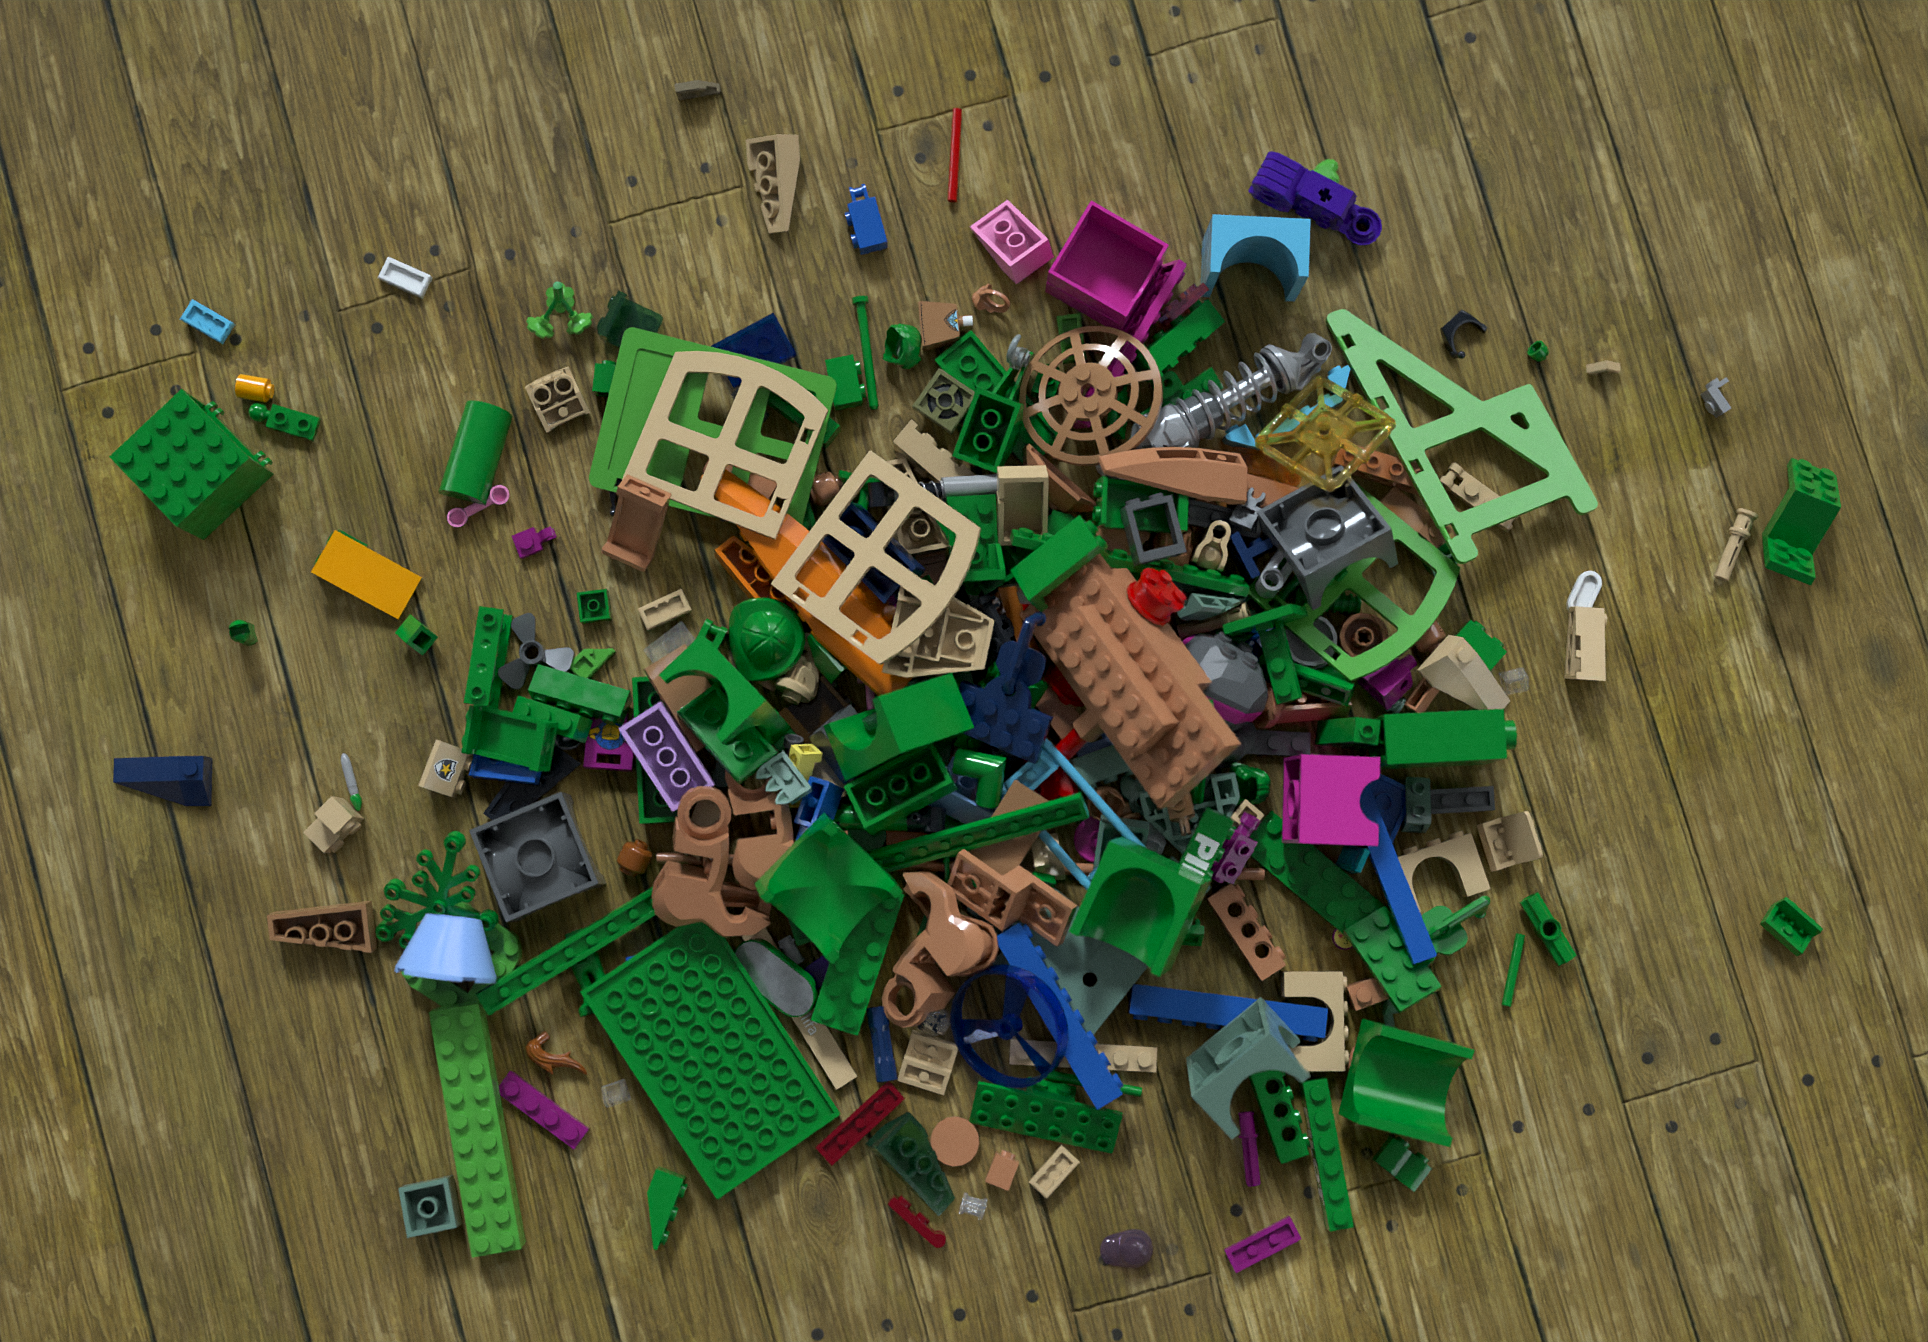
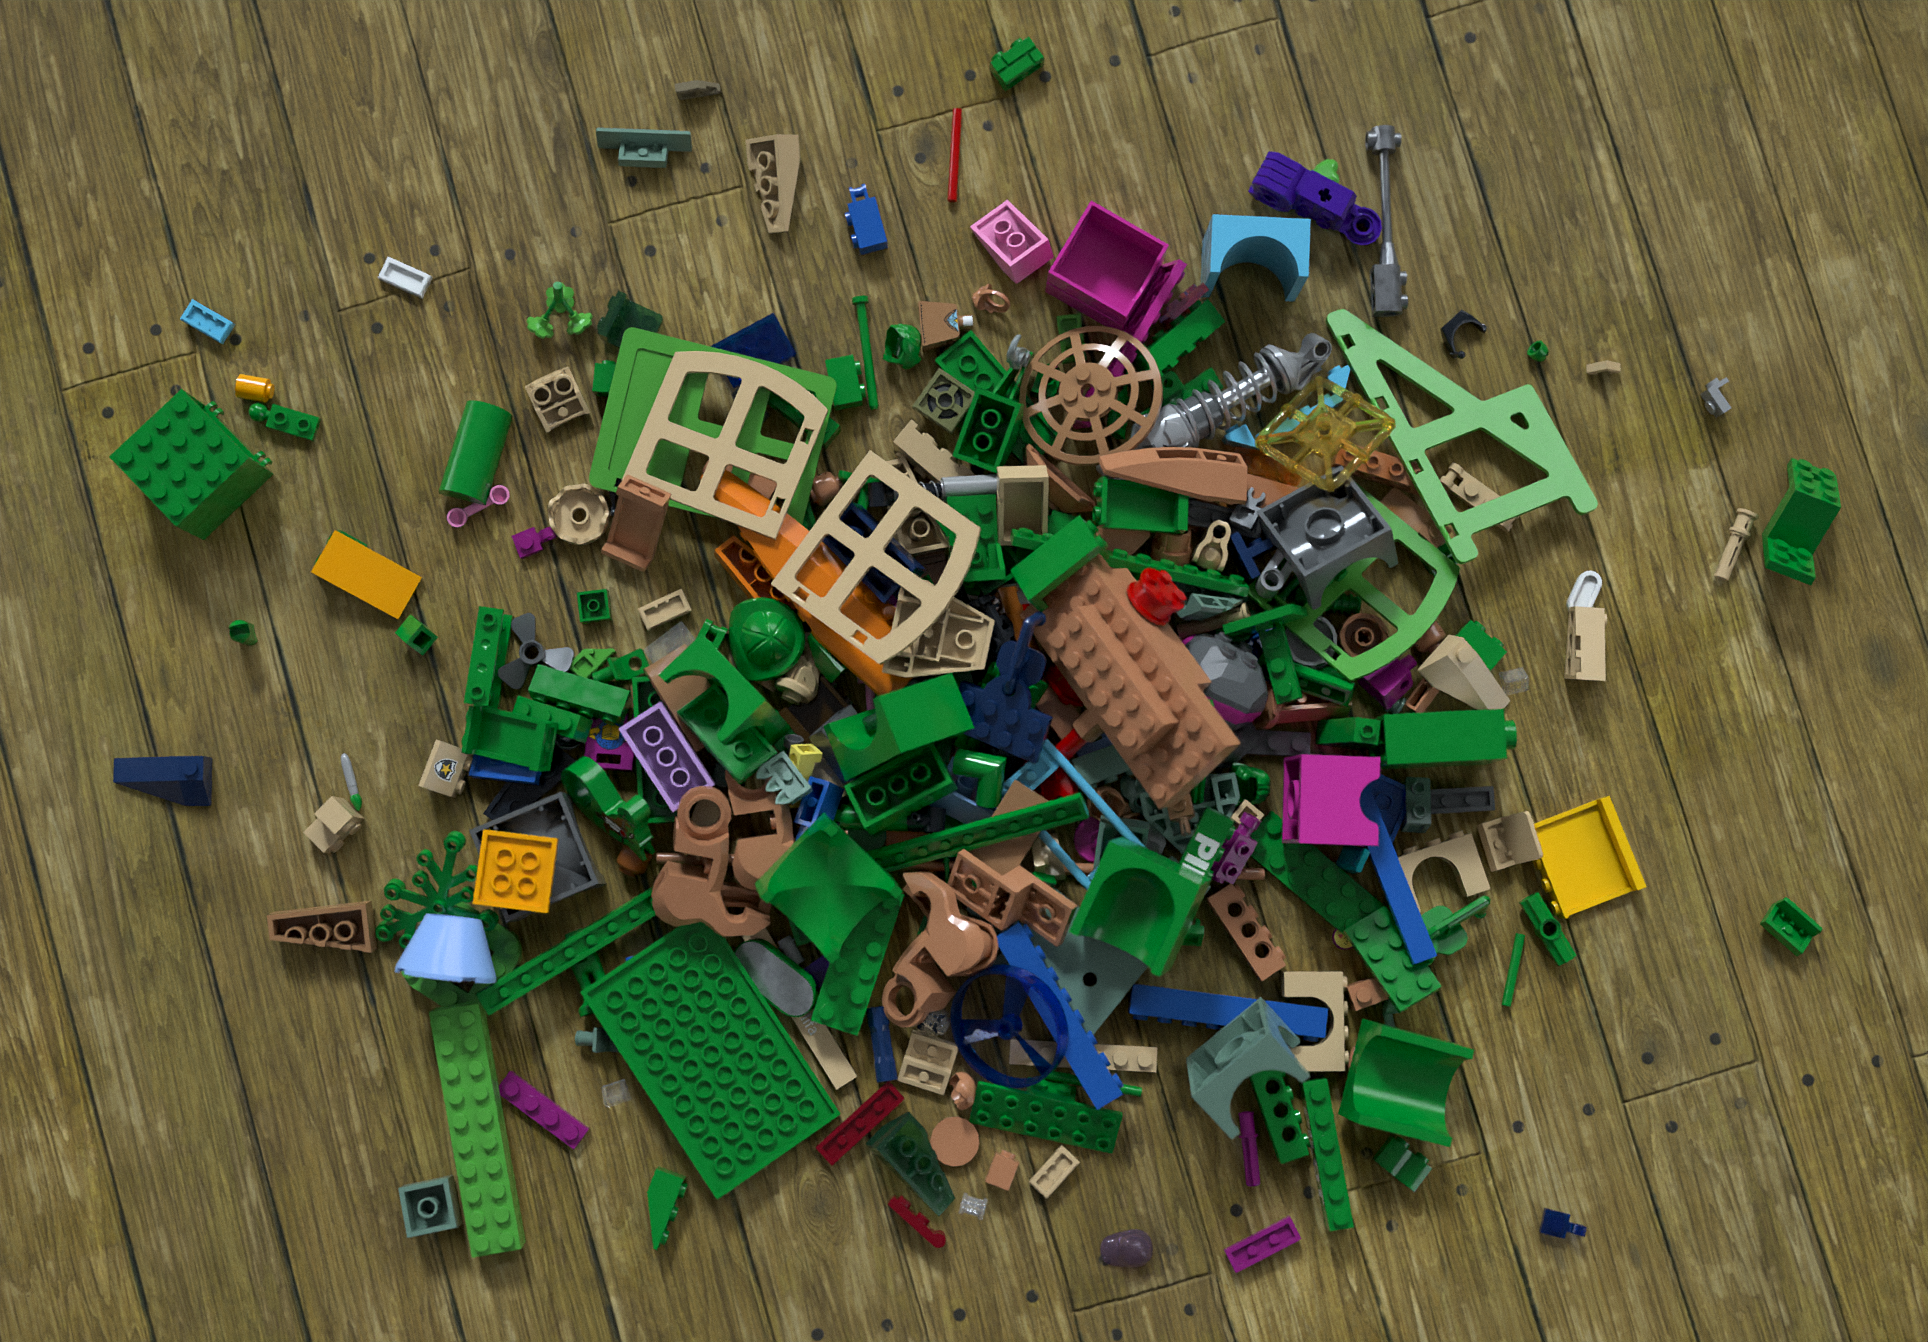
(515, 871): none -> light orange plate
(549, 1061): dark orange piece -> none
(562, 509): none -> tan plate
(598, 1039): none -> sand green bracket
(602, 804): none -> green animal
(620, 668): none -> green bracket
(643, 146): none -> sand green bracket
(963, 1090): none -> nougat hair
(1016, 63): none -> green brick
(1133, 538): dark grey window -> none
(1387, 276): none -> flat silver bar
(1557, 1224): none -> clear blue plate
(1585, 858): none -> yellow panel

